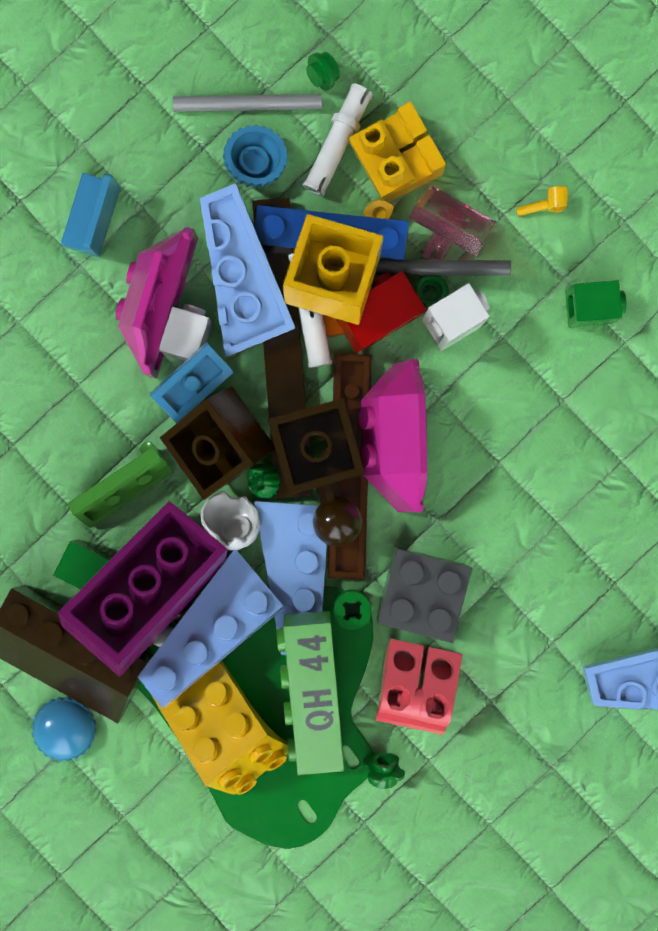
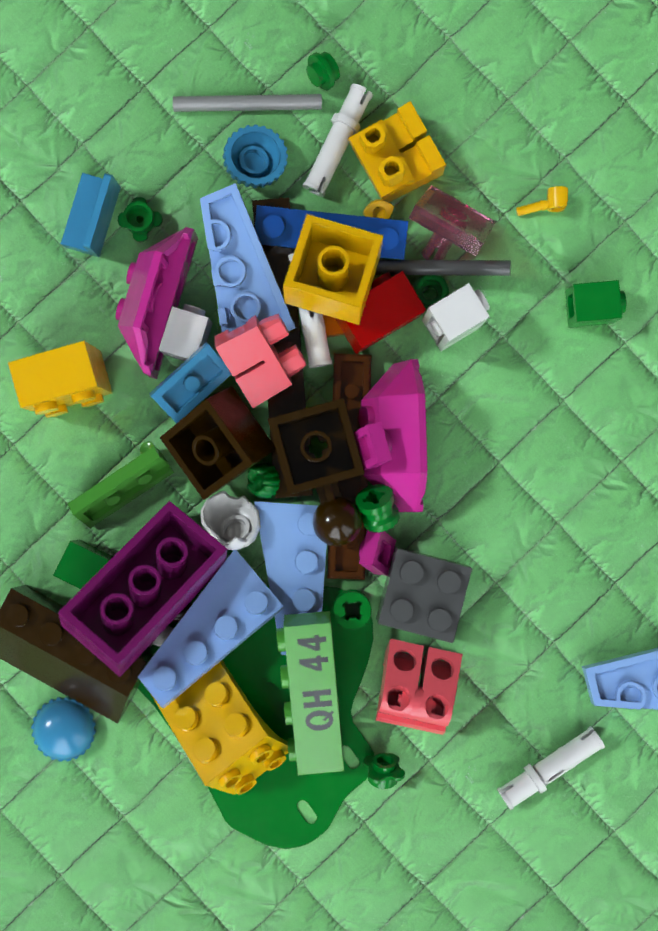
(60, 379): none -> yellow brick
(129, 217): none -> green plate
(255, 361): none -> coral hips
(373, 445): none -> dark pink plate
(377, 508): none -> green wheel
(377, 552): none -> dark pink plate
(550, 768): none -> white pin

